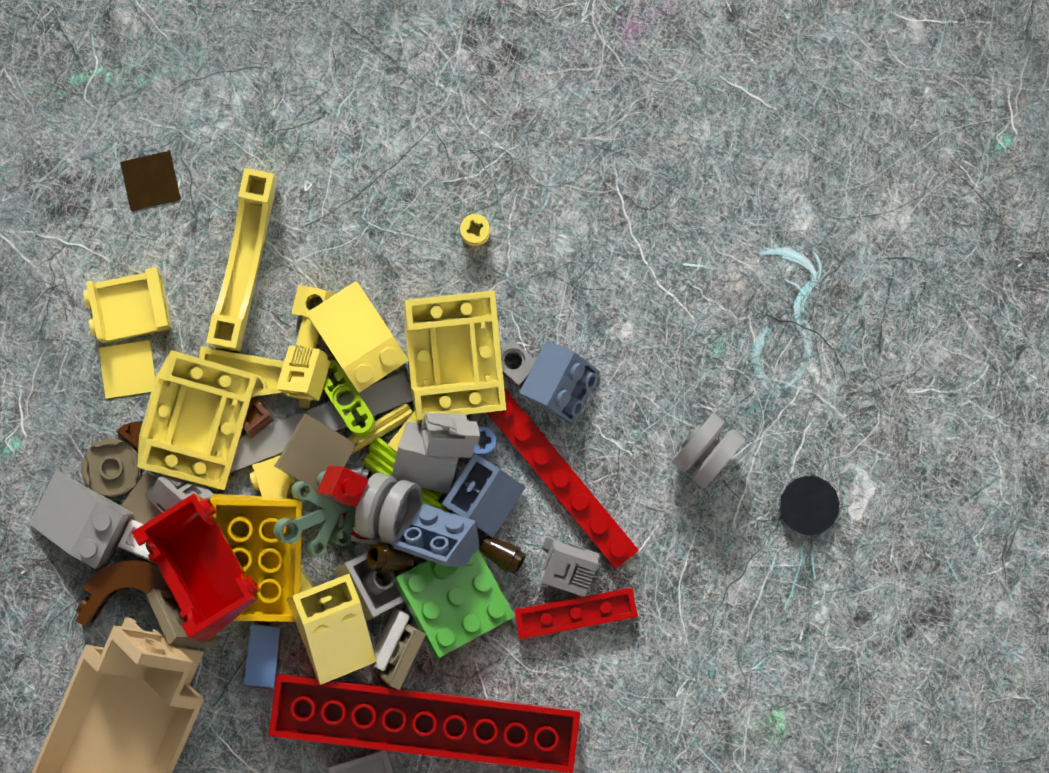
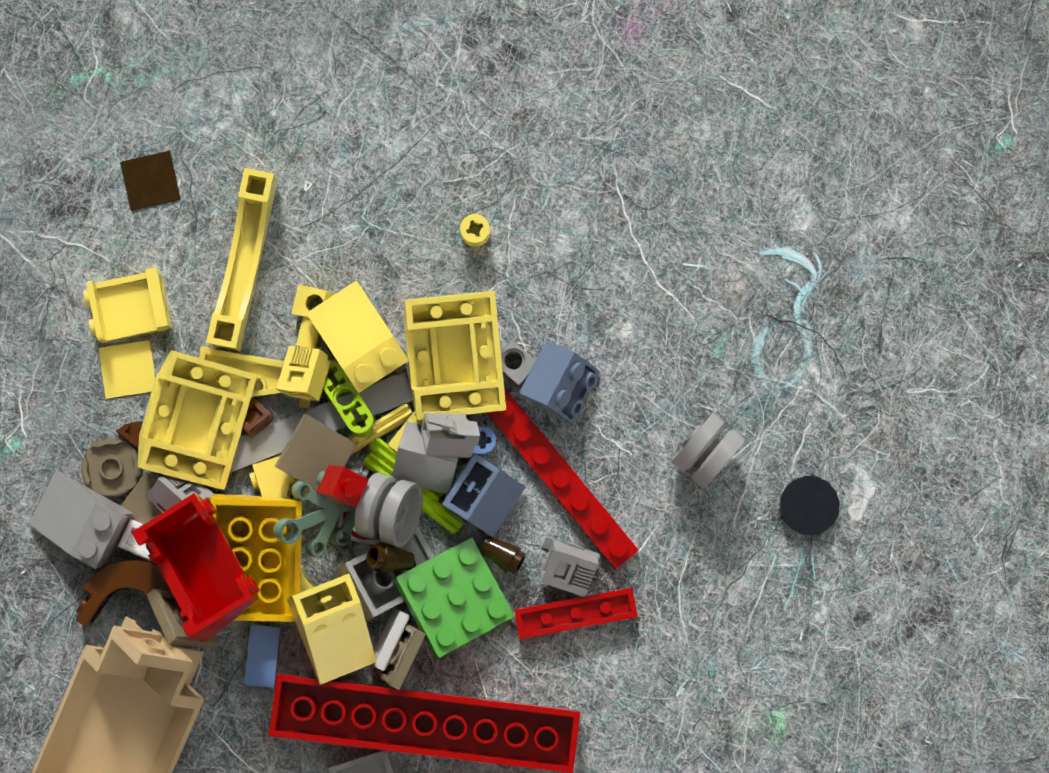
(439, 537): sand blue slope -> none

